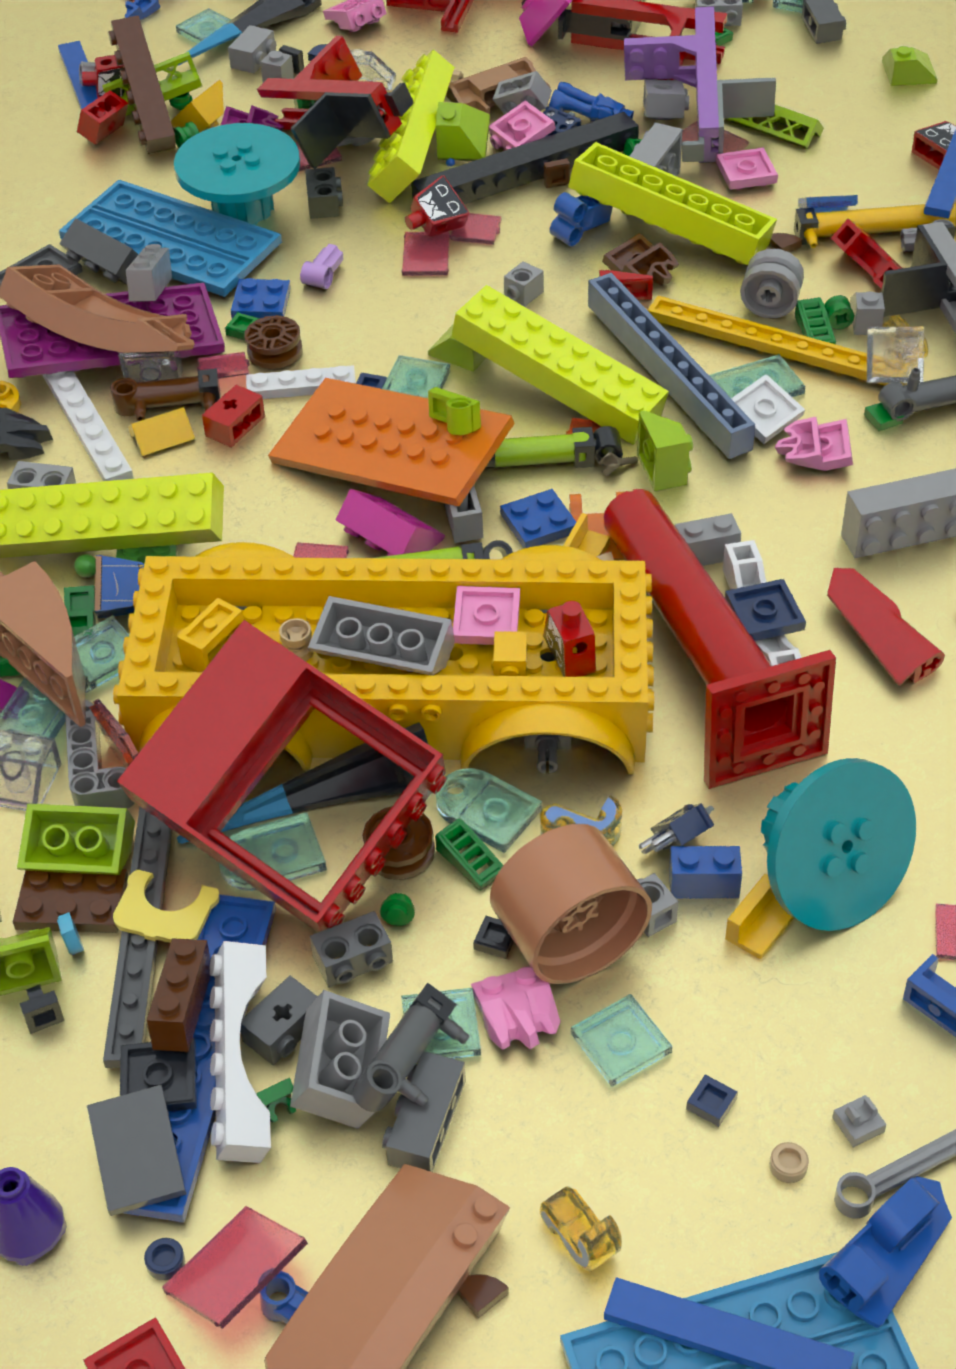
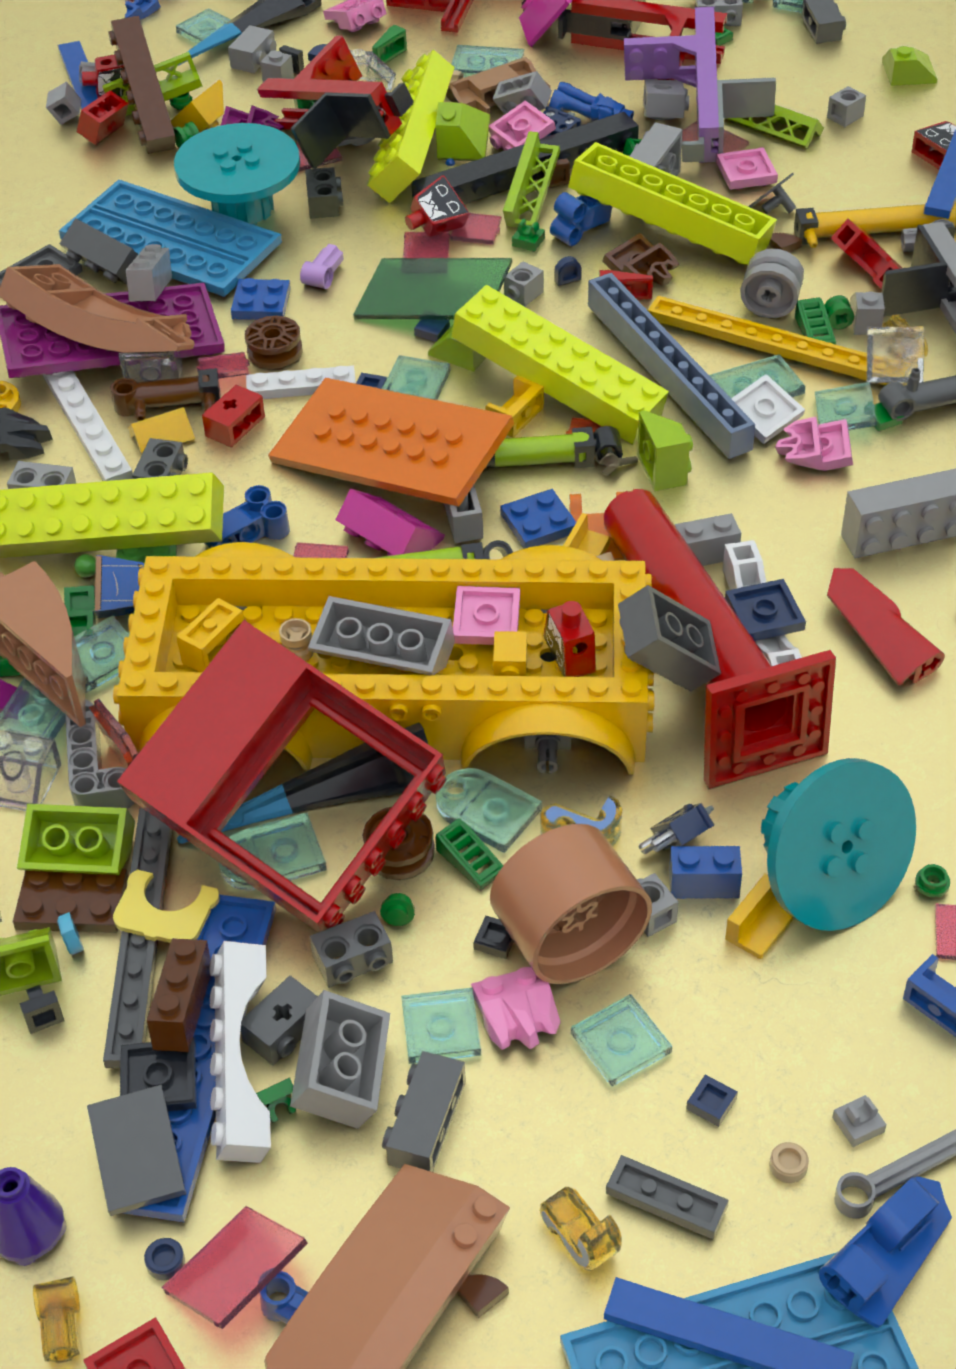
(56, 1309): none -> clear yellow piece
(63, 103): none -> light grey brick
(161, 459): none -> dark grey brick
(238, 325): green tile -> none
(254, 519): none -> blue piece
(391, 44): none -> green slope
(403, 1049): dark grey piece -> none
(428, 286): none -> clear green piece
(431, 329): none -> dark blue tile
(458, 411): lime plate -> none
(477, 59): none -> clear light blue tile
(523, 178): none -> lime fence
(523, 405): none -> yellow panel
(528, 236): none -> green tile
(567, 271): none -> dark blue tile
(667, 1196): none -> dark grey plate
(668, 638): none -> dark grey brick
(780, 197): none -> dark grey shield
(828, 201): clear blue tile -> none
(846, 106): none -> light grey brick
(847, 403): none -> clear light blue tile
(935, 874): none -> green plate

